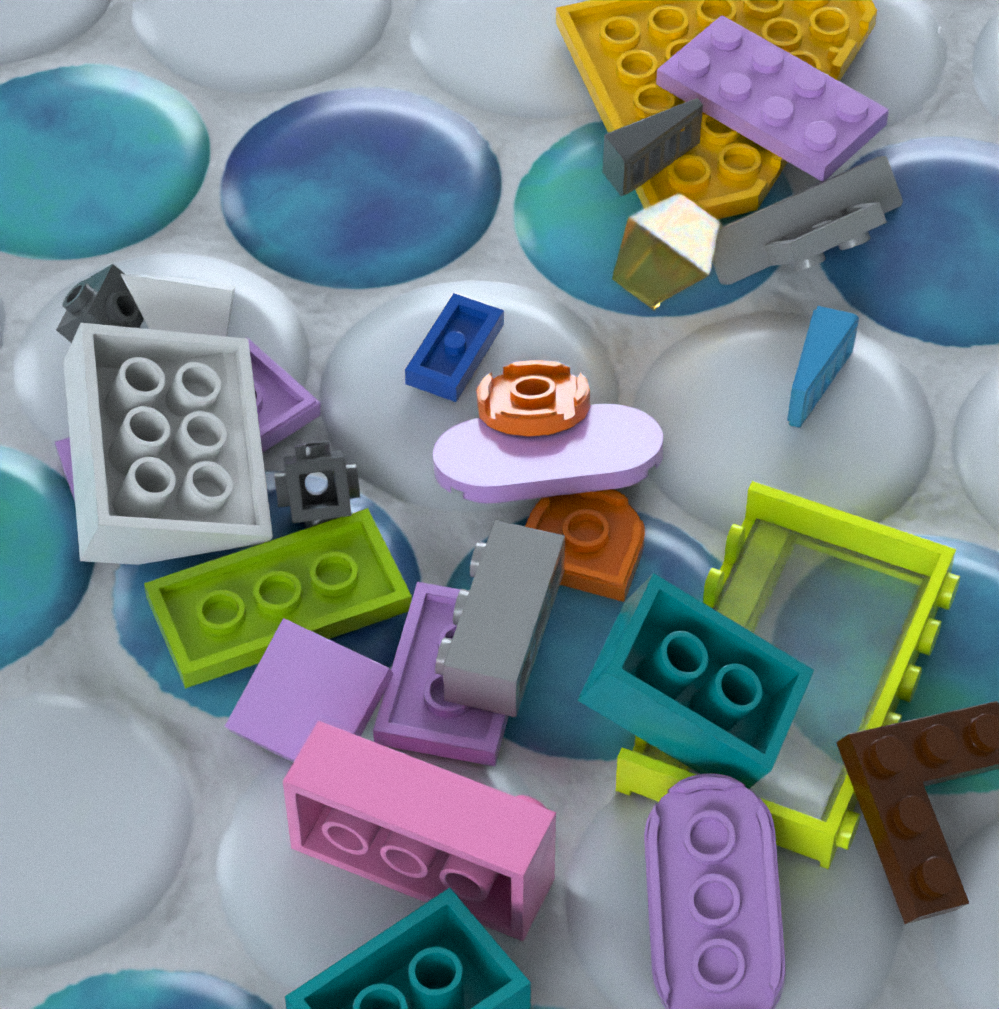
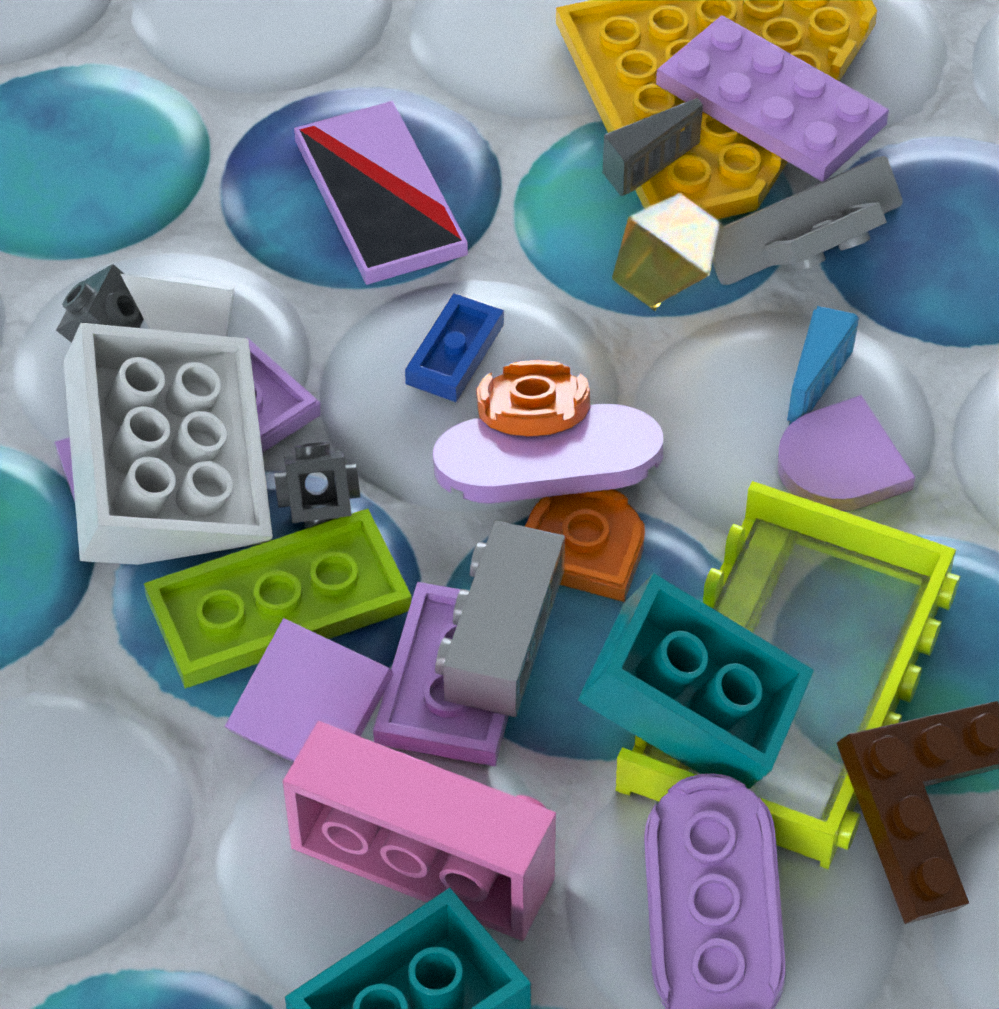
(380, 192): none -> tile
(842, 458): none -> lavender tile

